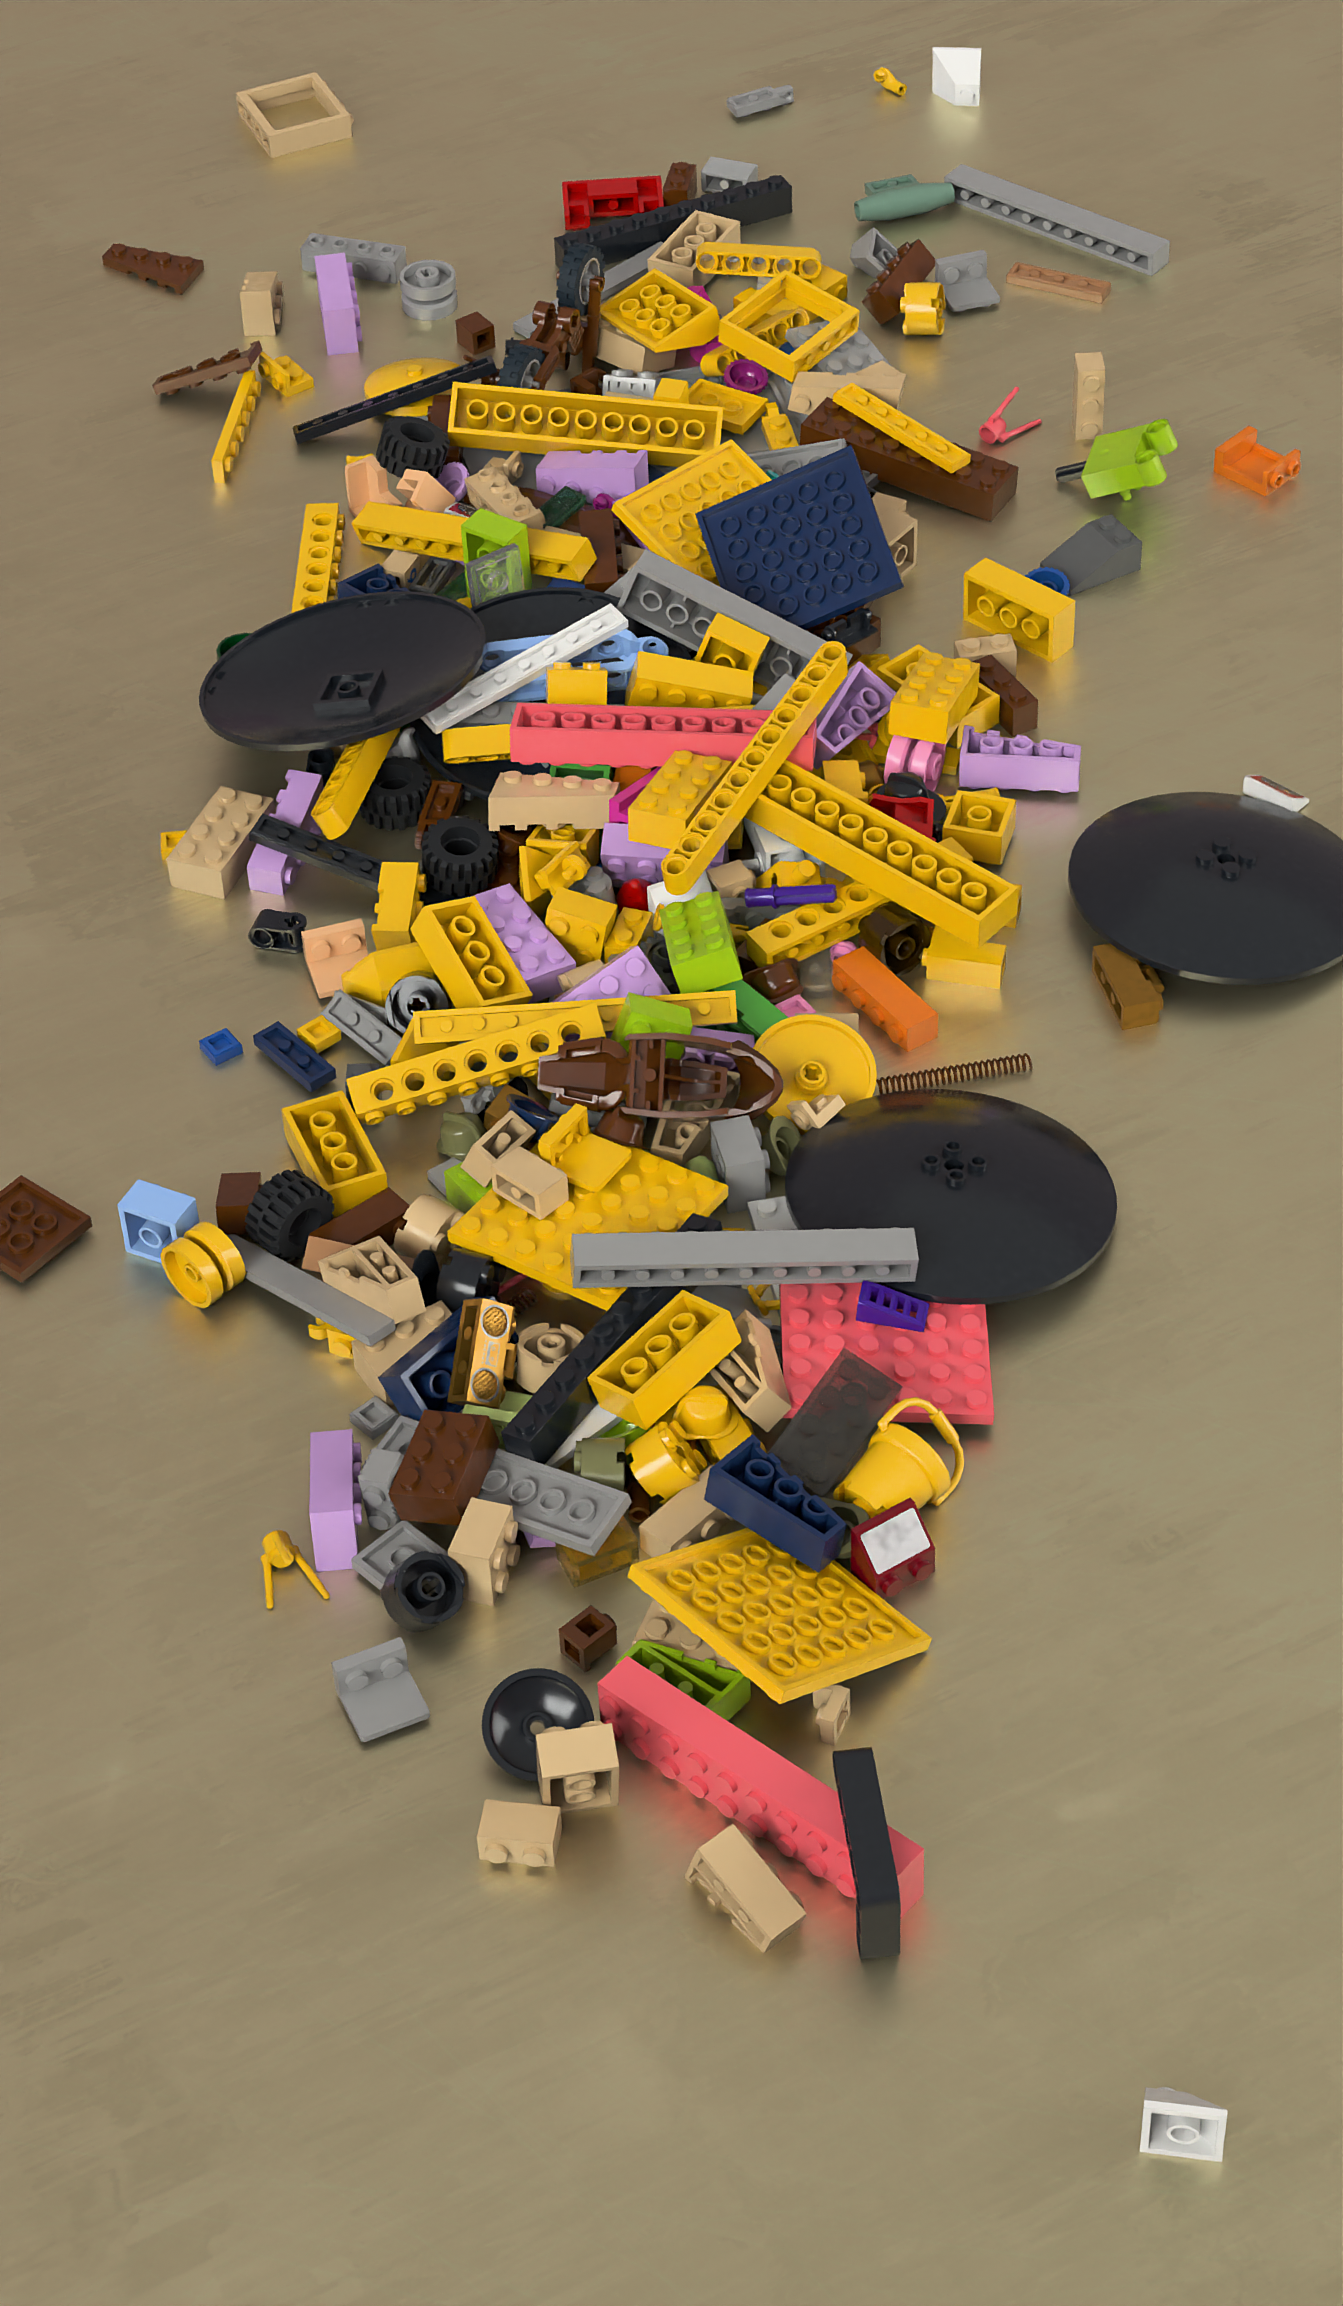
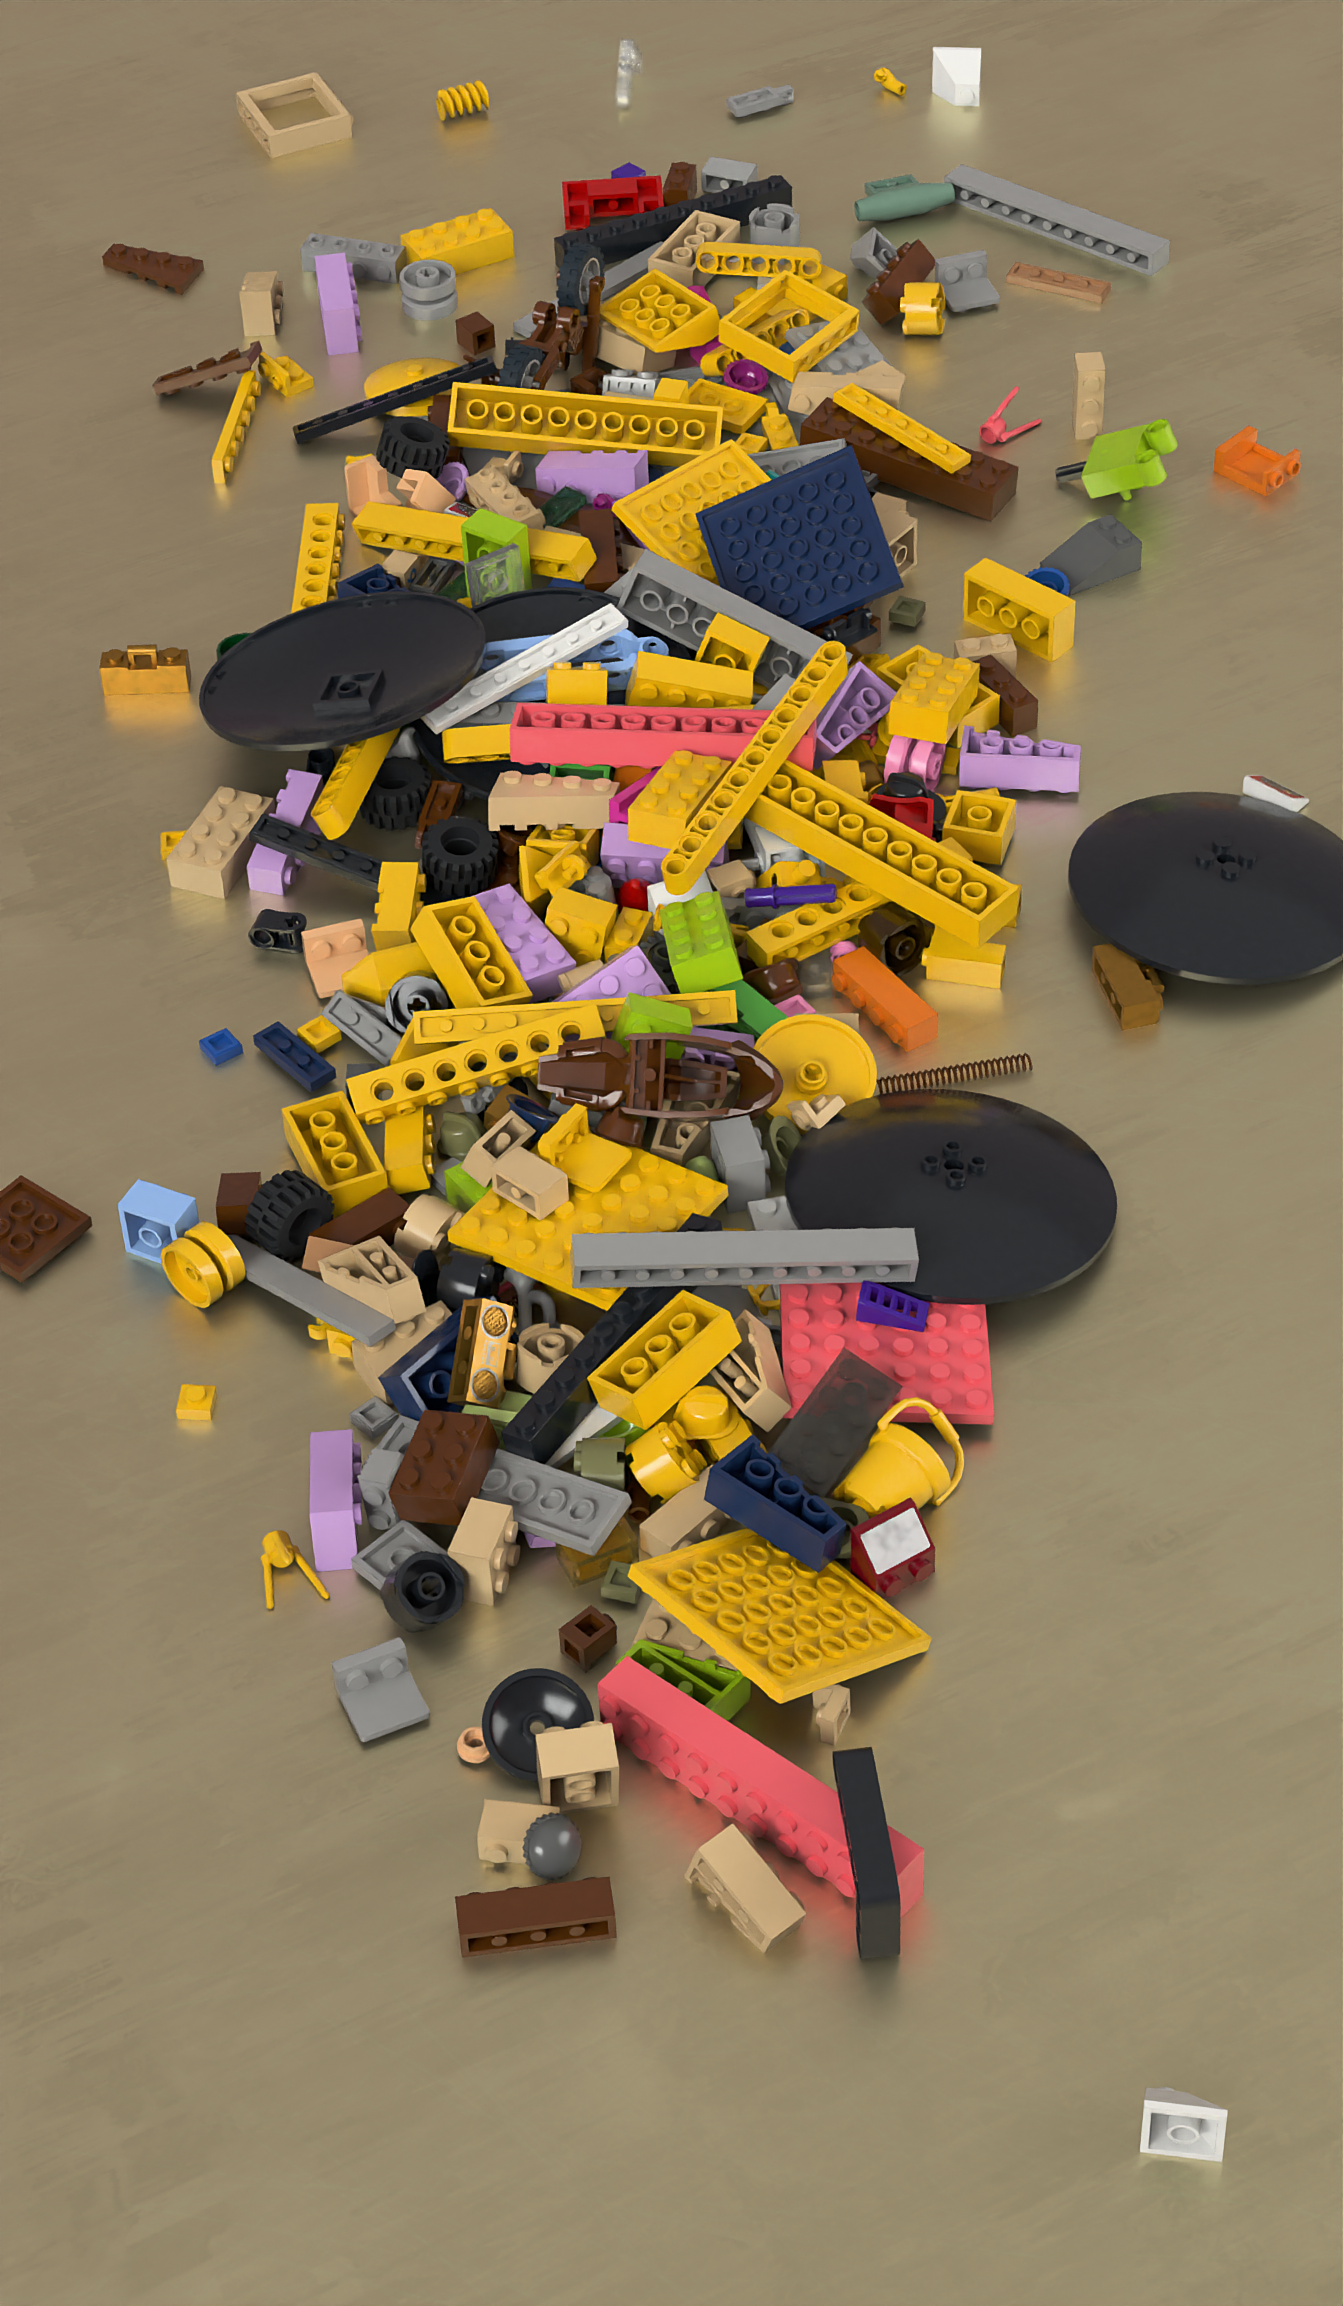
(145, 670): none -> pearl gold piece
(196, 1402): none -> yellow plate
(409, 1150): none -> yellow brick
(462, 97): none -> yellow piece
(462, 242): none -> yellow brick
(470, 1738): none -> light nougat plate
(527, 1297): none -> light grey piece
(535, 1916): none -> reddish brown brick
(552, 1846): none -> dark grey hat
(617, 1584): none -> olive plate
(628, 170): none -> dark purple tile
(629, 63): none -> clear beam
(752, 443): none -> yellow plate
(775, 226): none -> light grey brick
(907, 611): none -> olive plate

